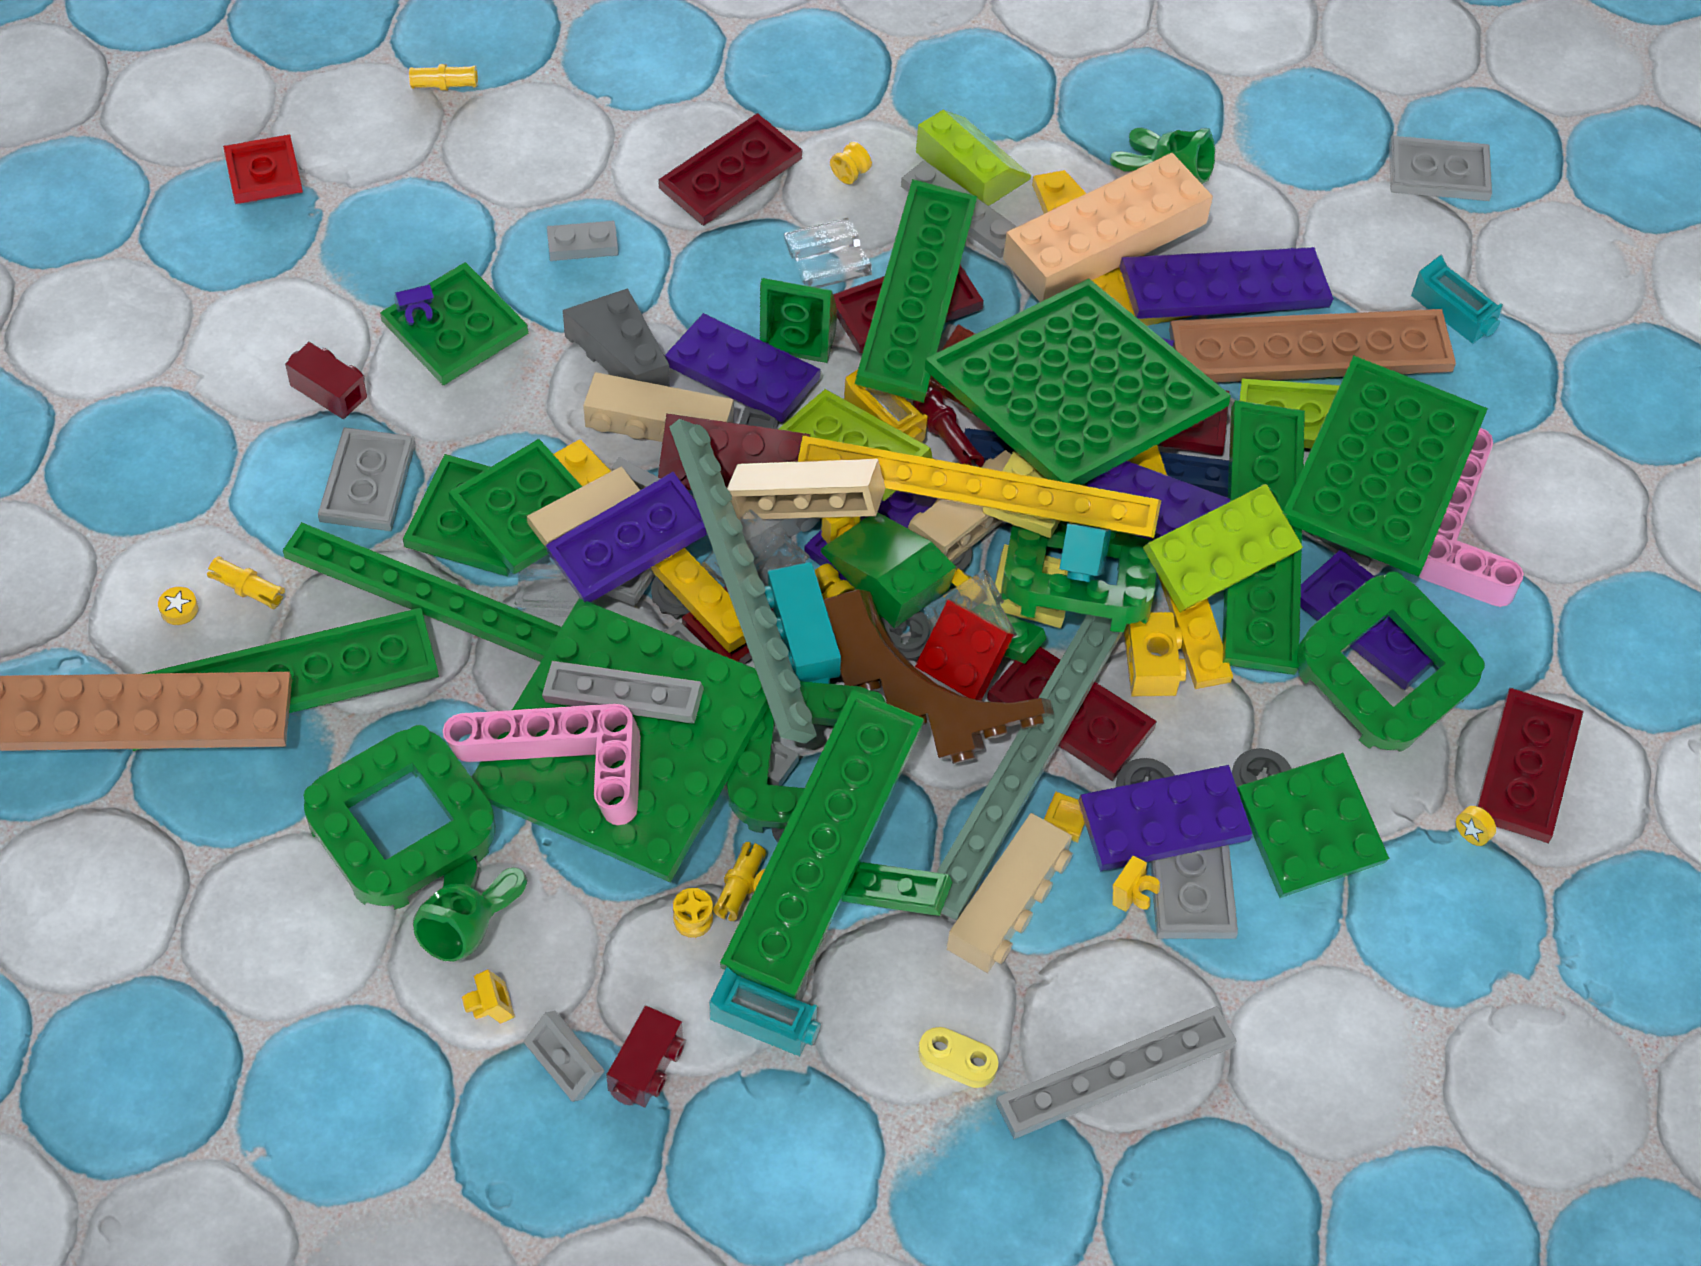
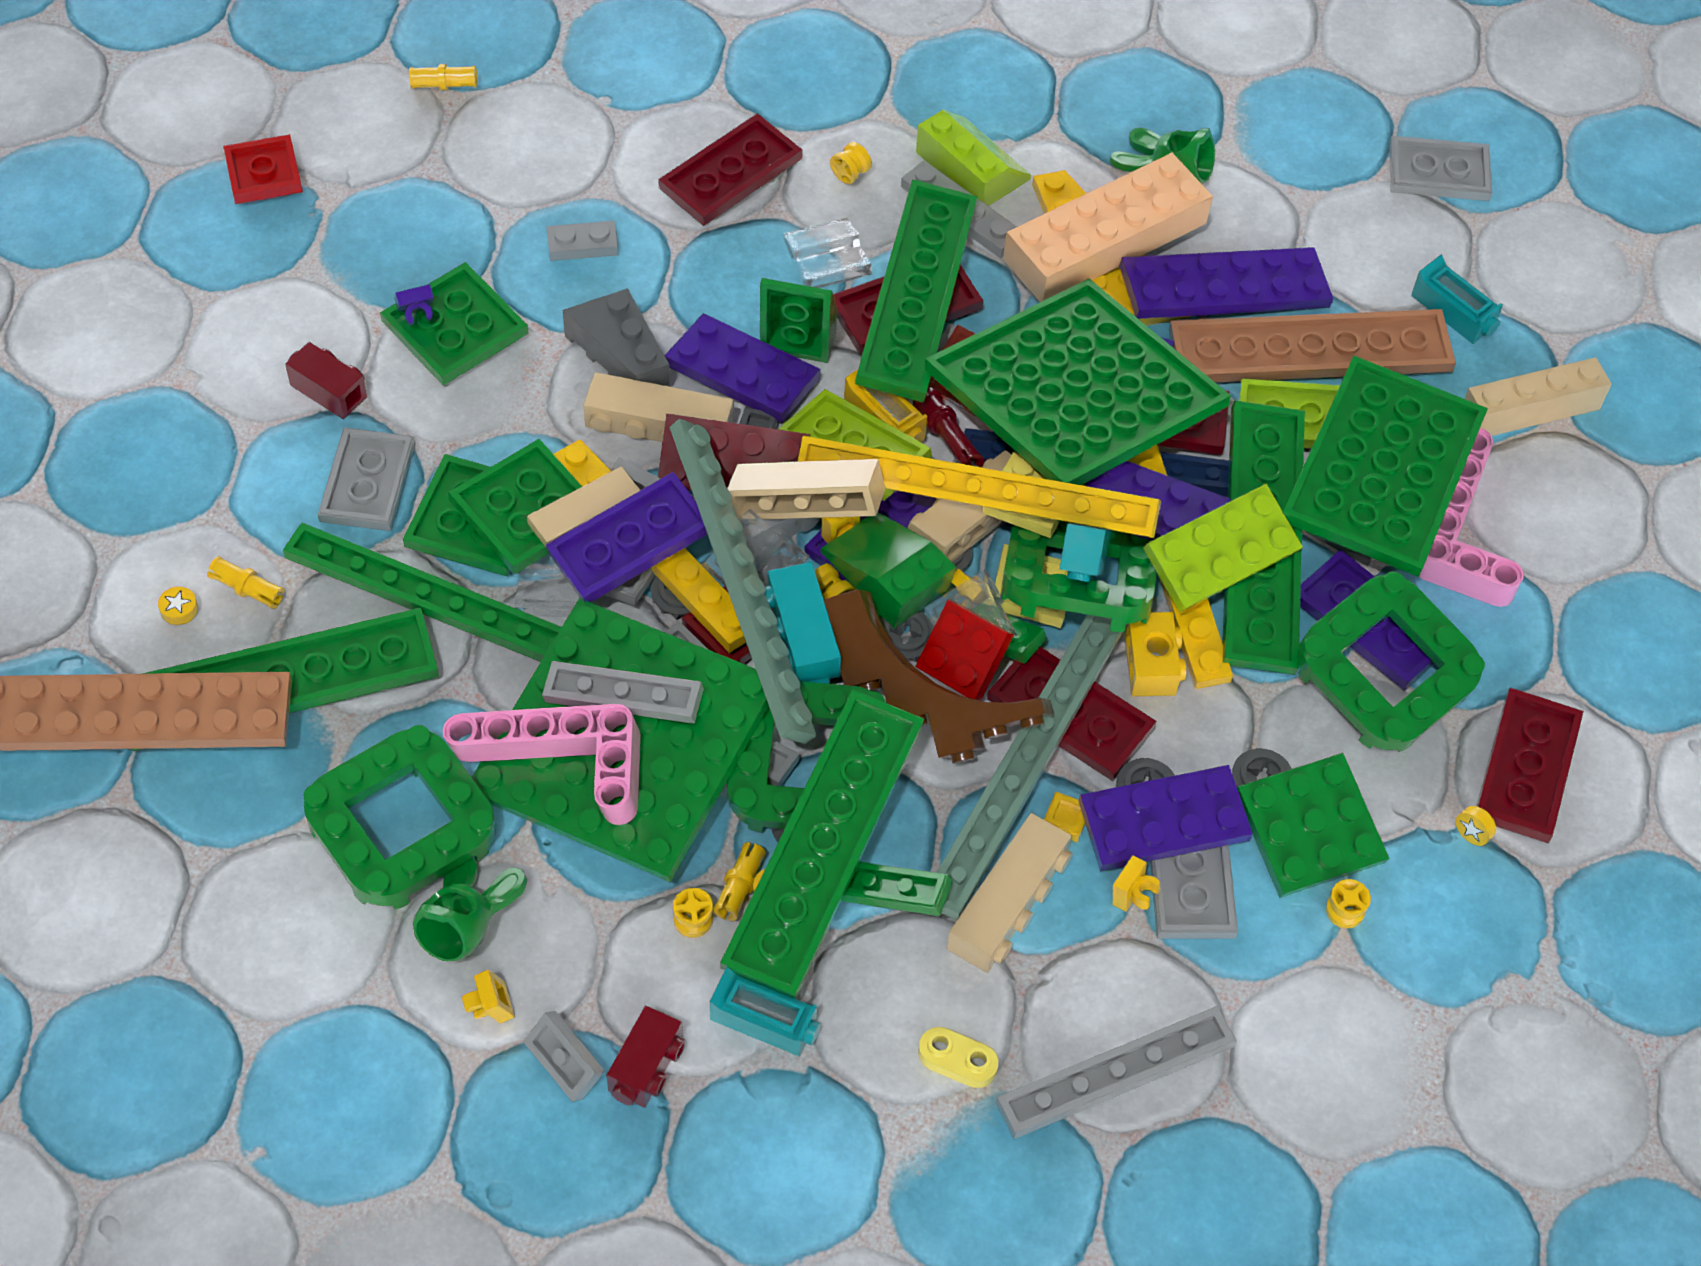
(1344, 894): none -> yellow wheel
(1541, 396): none -> tan brick

